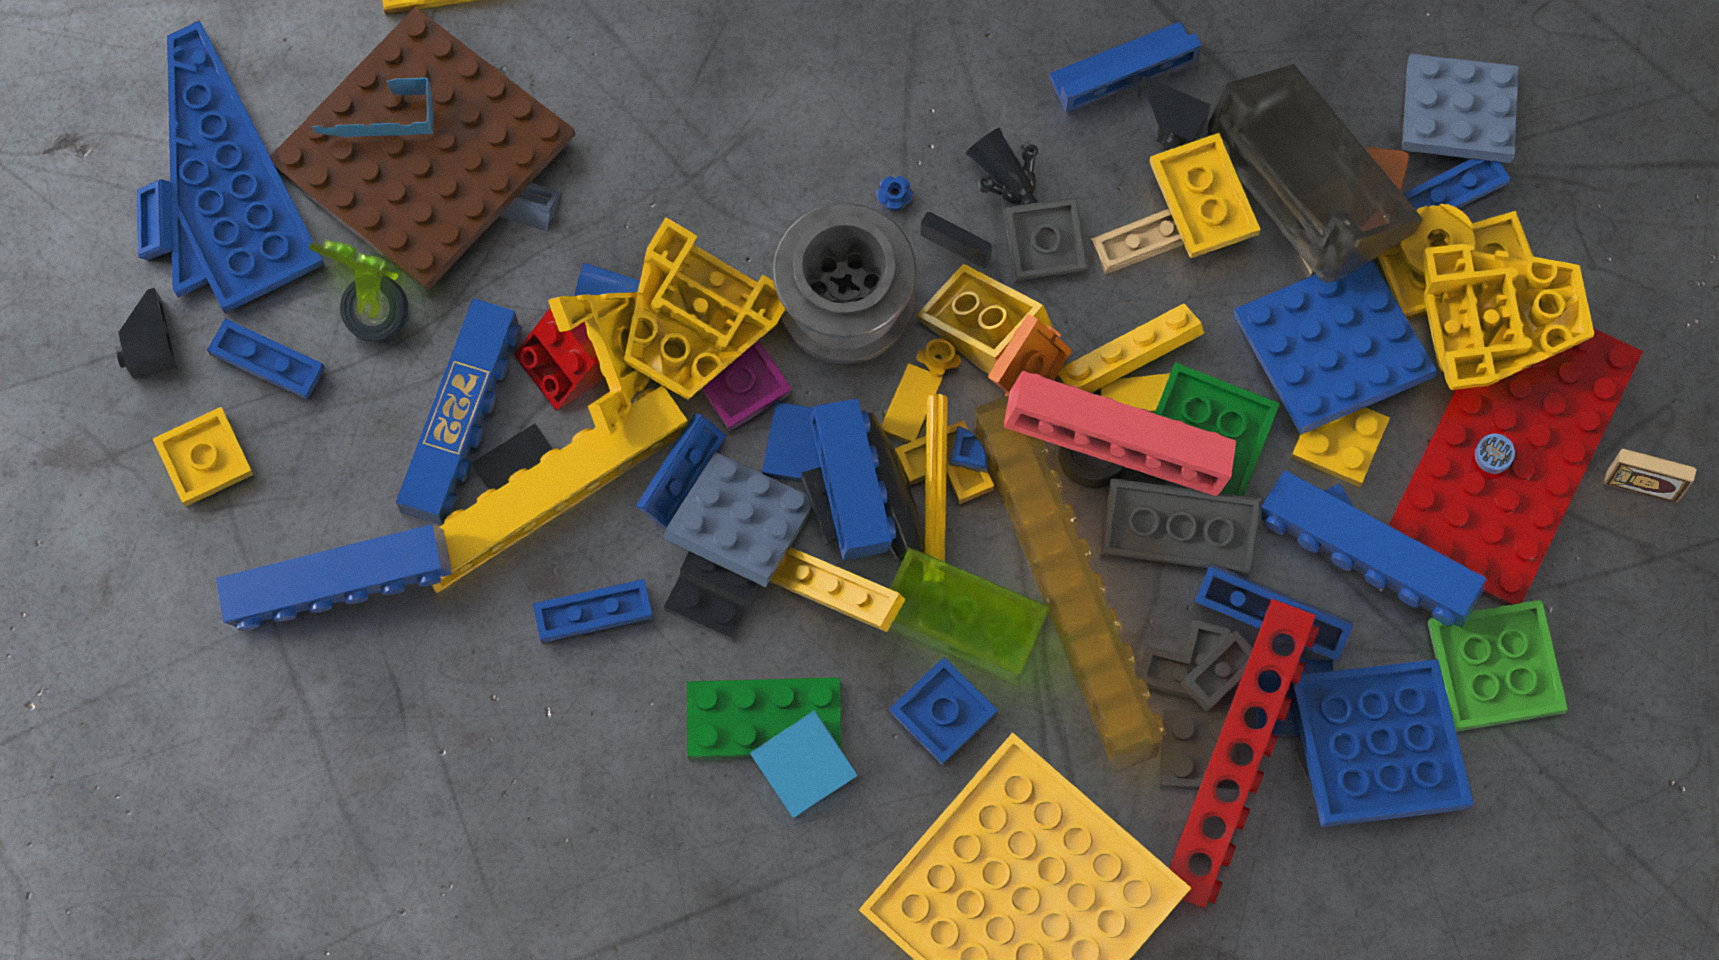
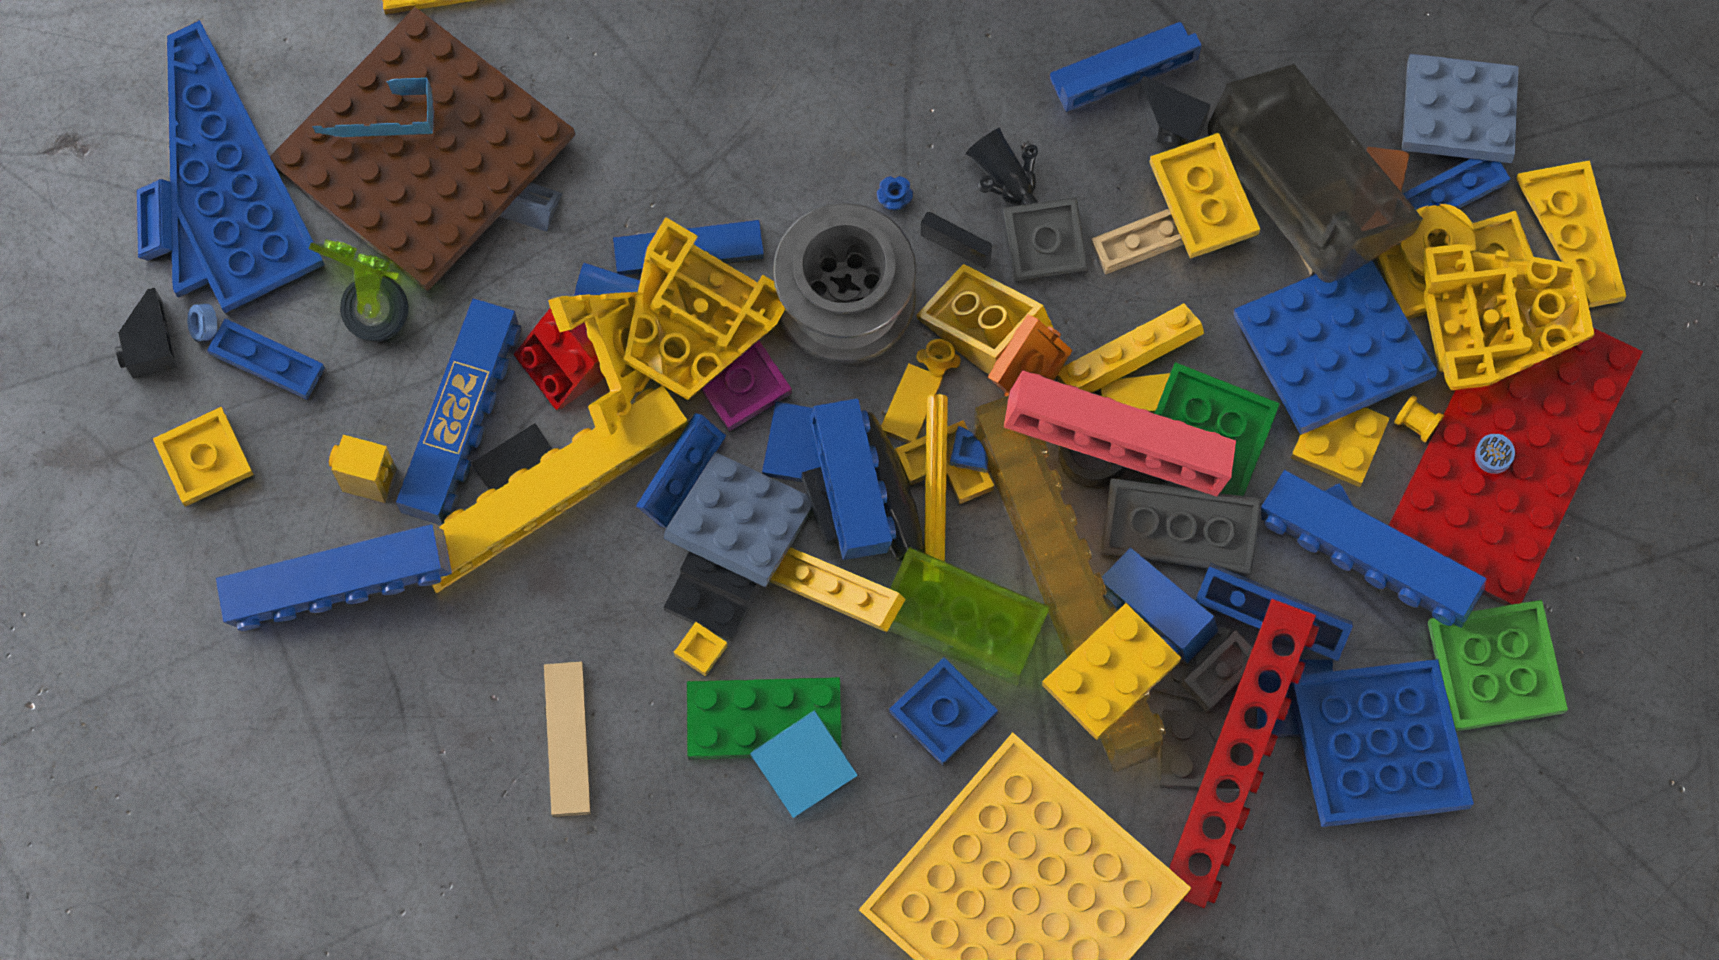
(202, 322): none -> medium blue tile
(363, 468): none -> yellow brick
(567, 739): none -> tan tile
(592, 611): blue plate -> none
(700, 649): none -> yellow plate
(725, 241): none -> blue tile
(1111, 671): none -> yellow plate
(1160, 604): none -> blue brick
(1418, 418): none -> yellow bush
(1575, 223): none -> yellow wing
(1650, 475): tile -> none

